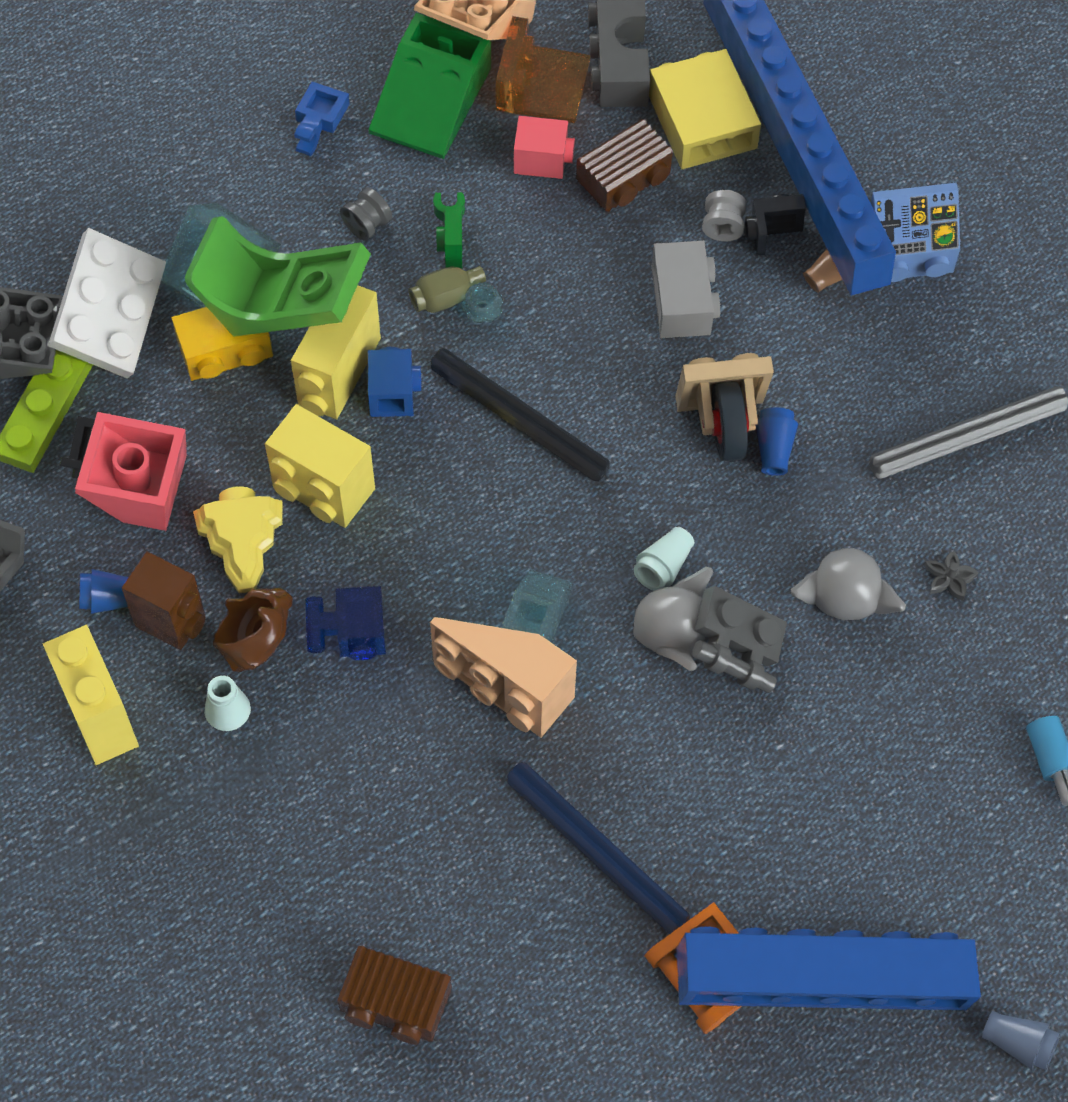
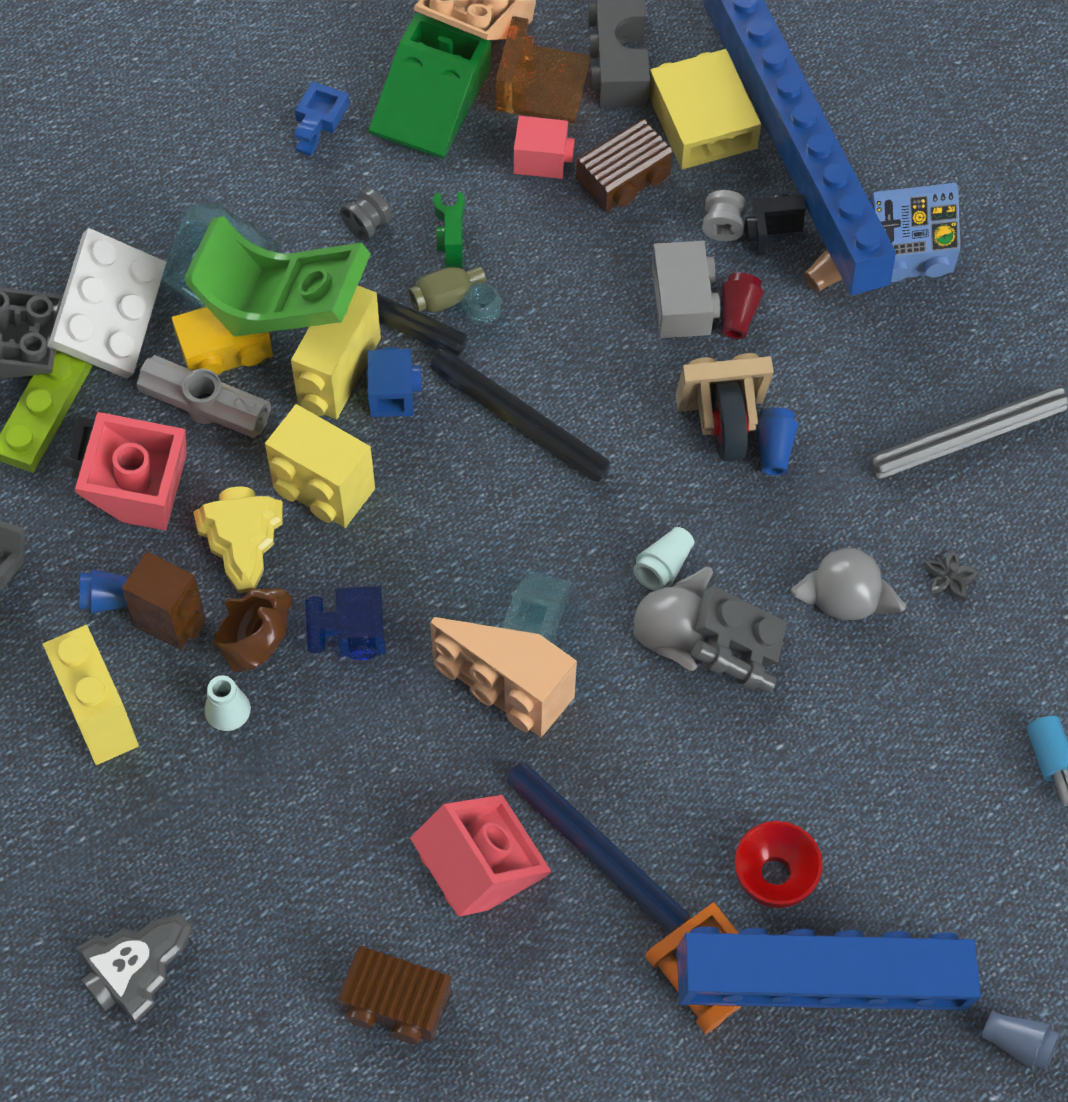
(133, 964): none -> dark grey rock
(182, 387): none -> light grey piece
(420, 326): none -> black axle
(478, 853): none -> coral slope
(740, 301): none -> dark red cone
(780, 843): none -> red piece

